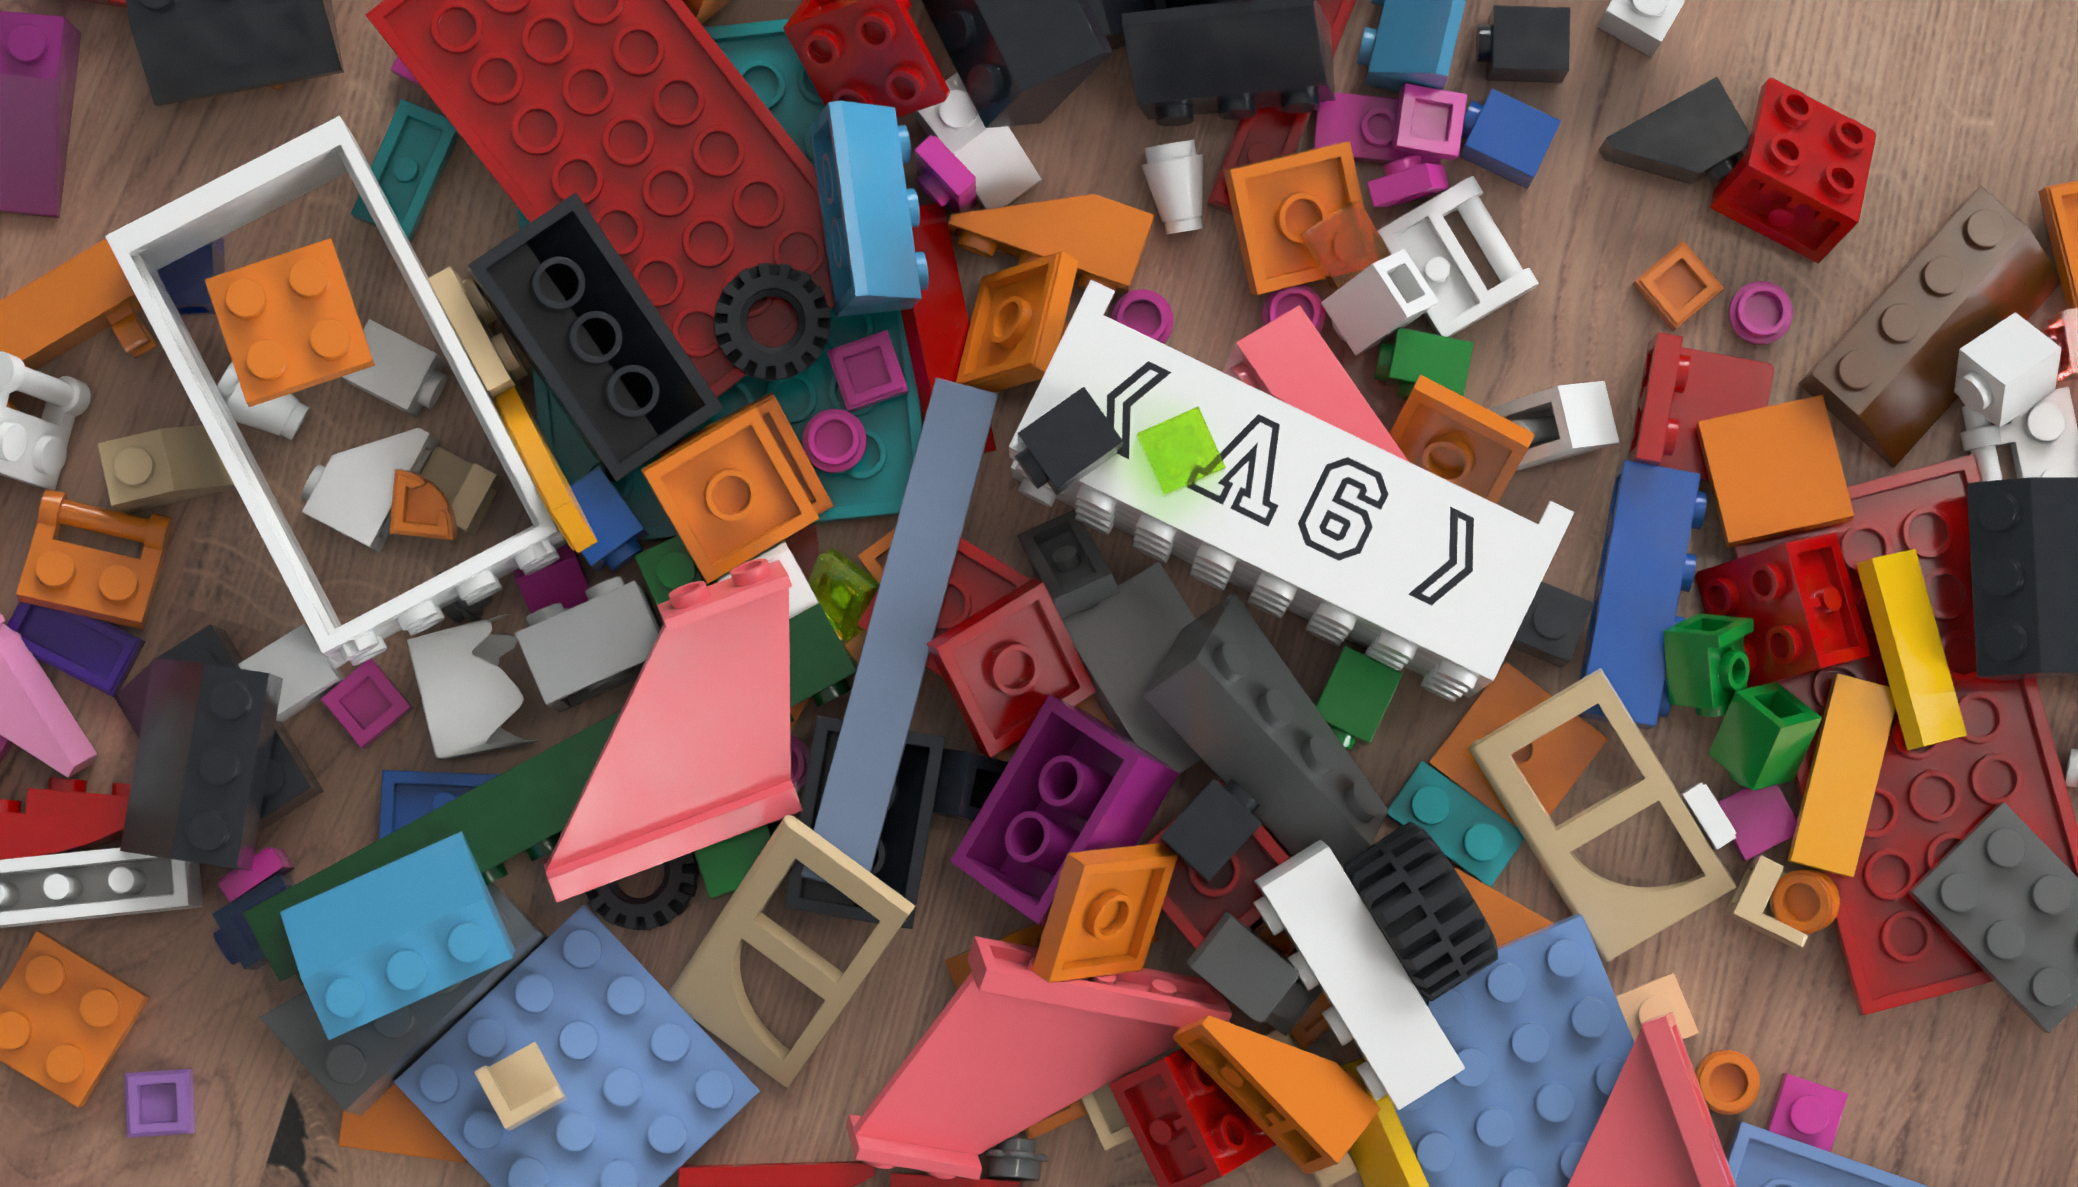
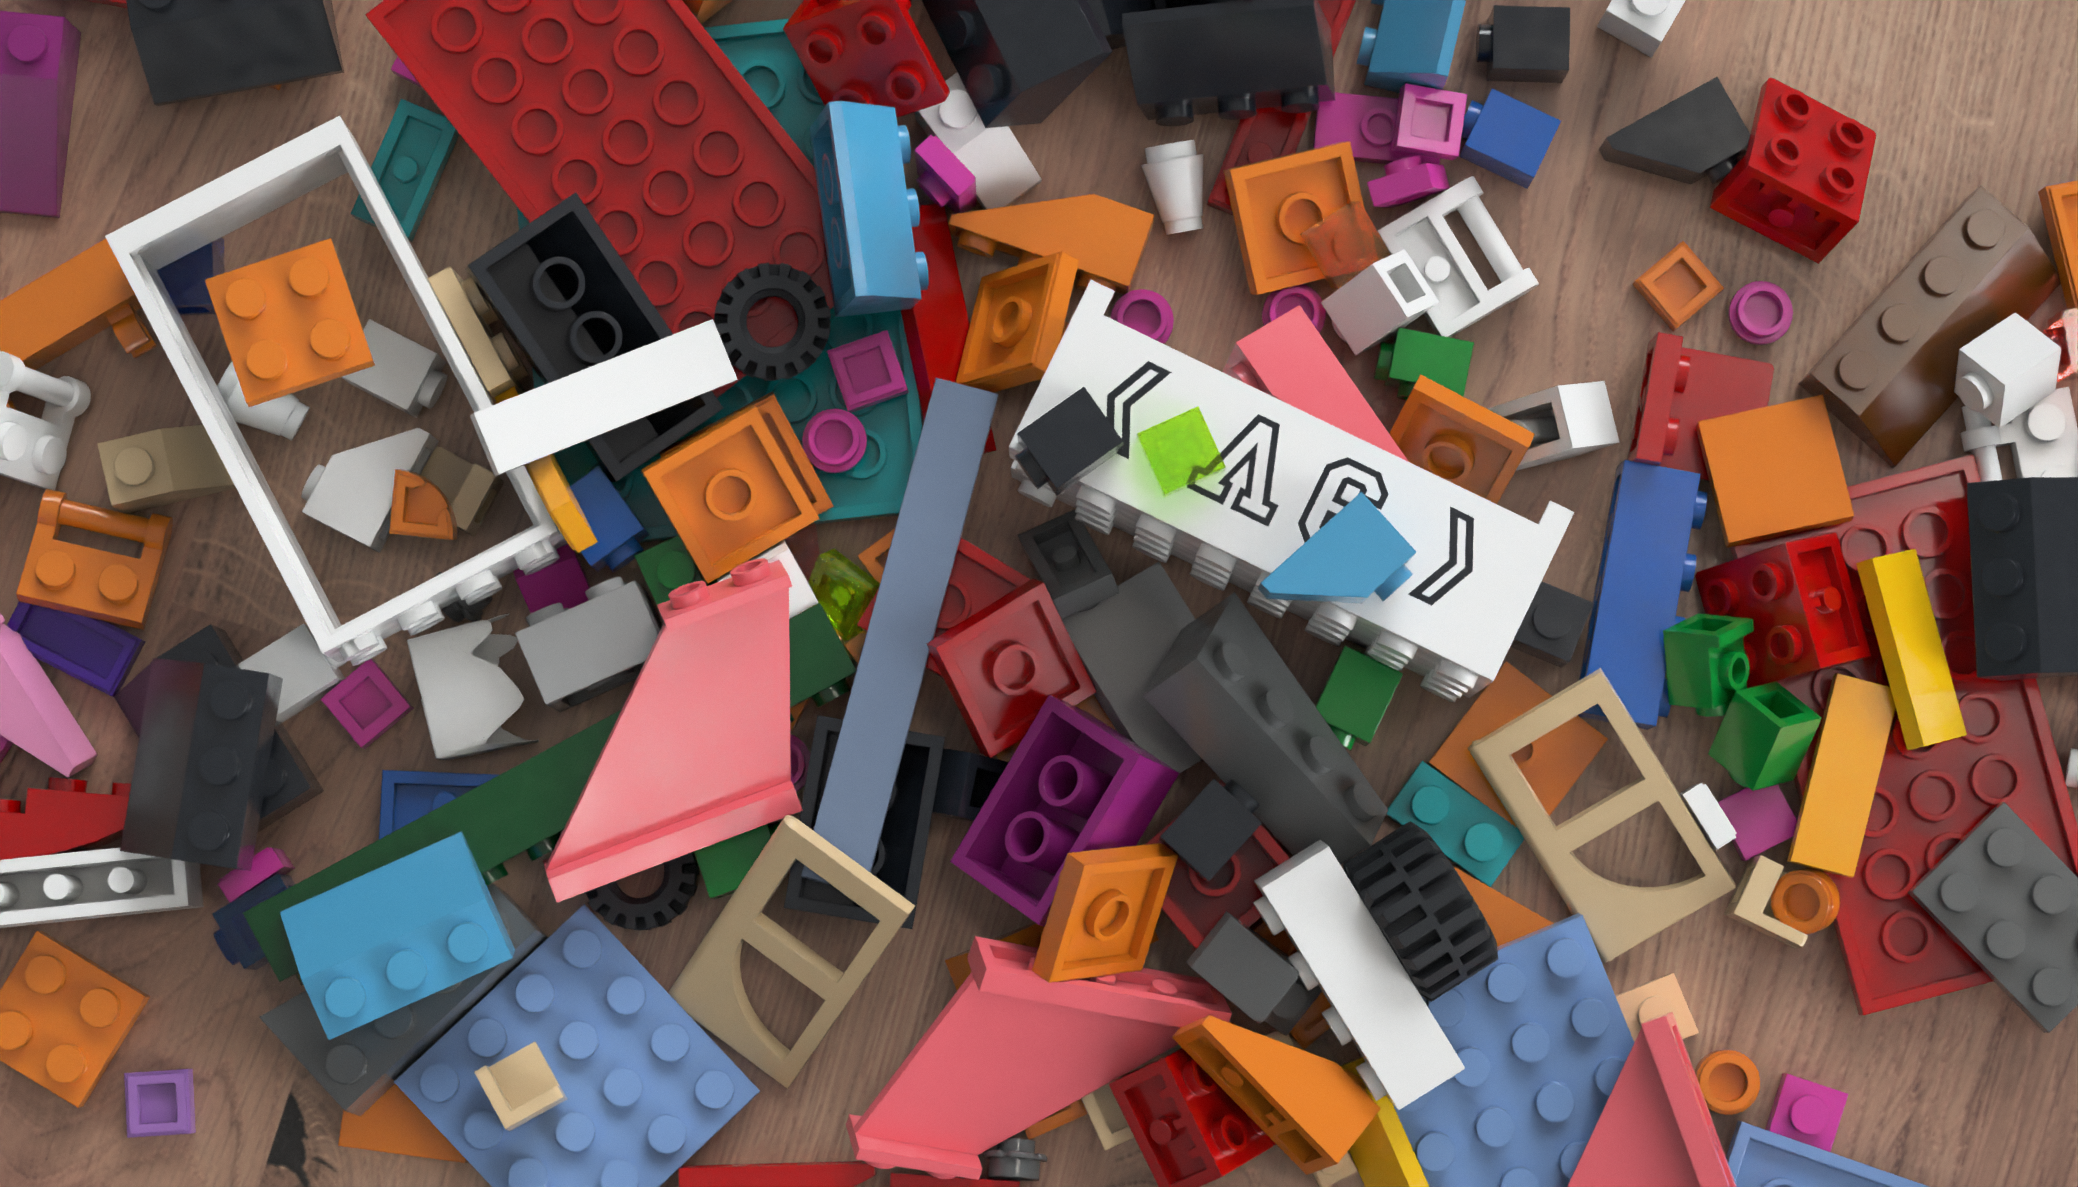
(603, 397): none -> white tile
(1345, 560): none -> dark azure slope

